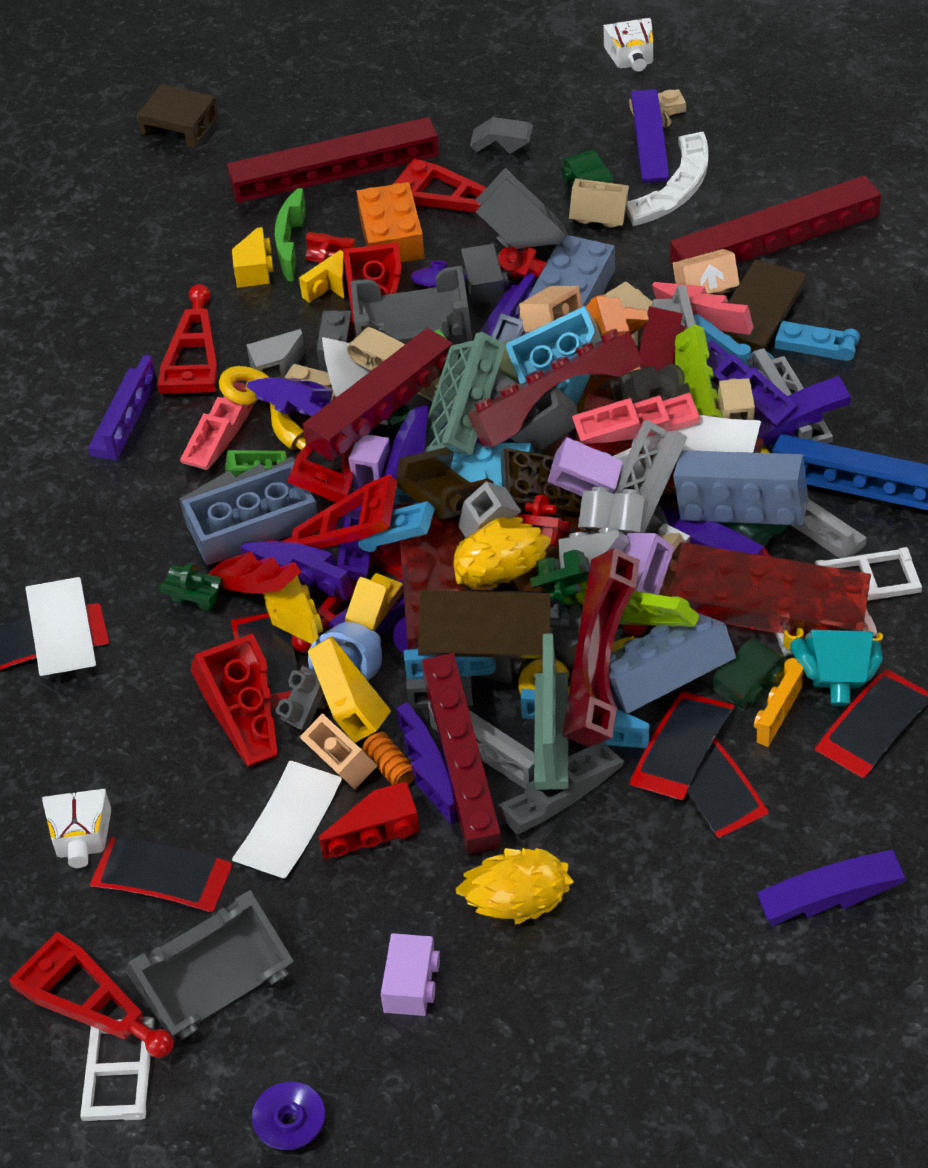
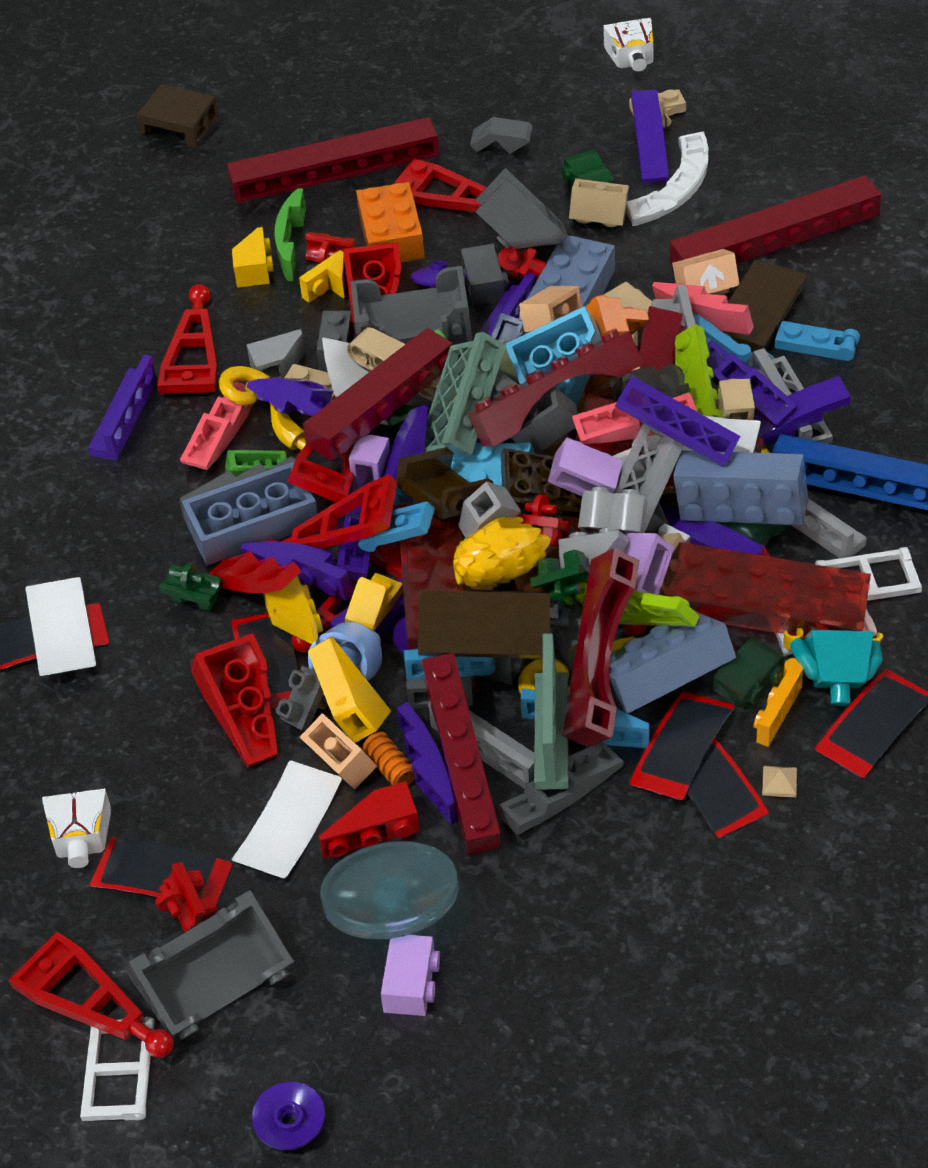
(181, 897): none -> red hips
(389, 890): none -> clear light blue dish
(516, 884): yellow head -> none
(677, 421): none -> dark purple fence
(779, 781): none -> tan slope
(831, 885): dark purple slope -> none

